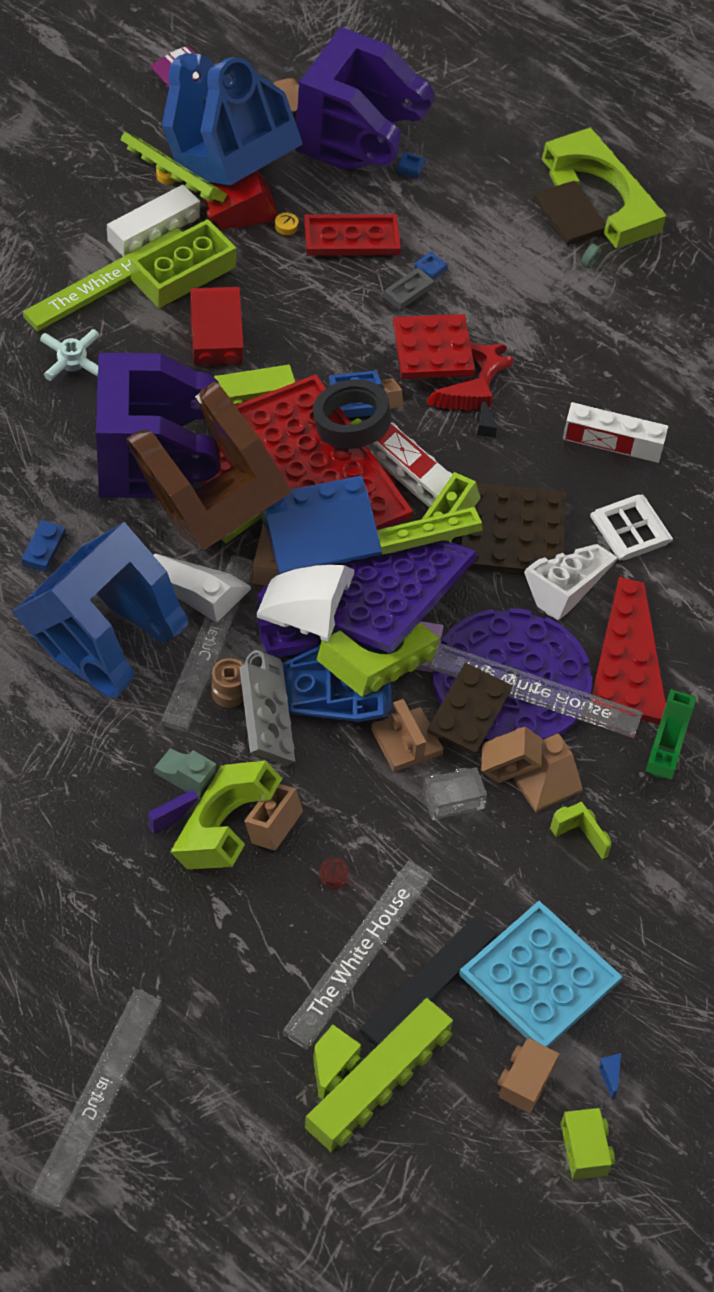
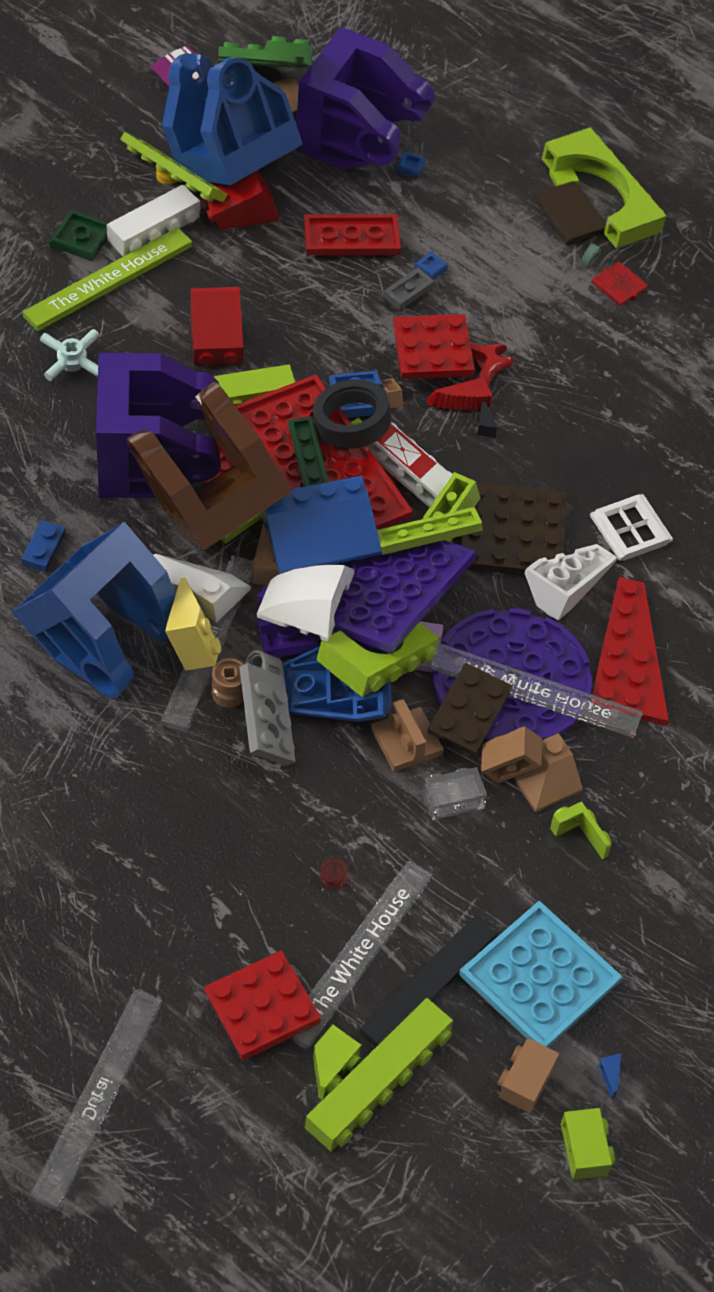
(80, 235): none -> dark green tile
(171, 811): dark purple tile -> none
(183, 263): lime brick -> none
(187, 771): sand green arch -> none
(191, 631): none -> light yellow slope
(202, 840): lime arch -> none
(262, 1005): none -> red plate
(274, 818): medium nougat brick -> none
(275, 53): none -> bright green plate
(286, 223): yellow tile -> none
(307, 451): none -> dark green tile
(615, 432): white brick -> none
(619, 283): none -> red piece
(670, 734): green arch -> none

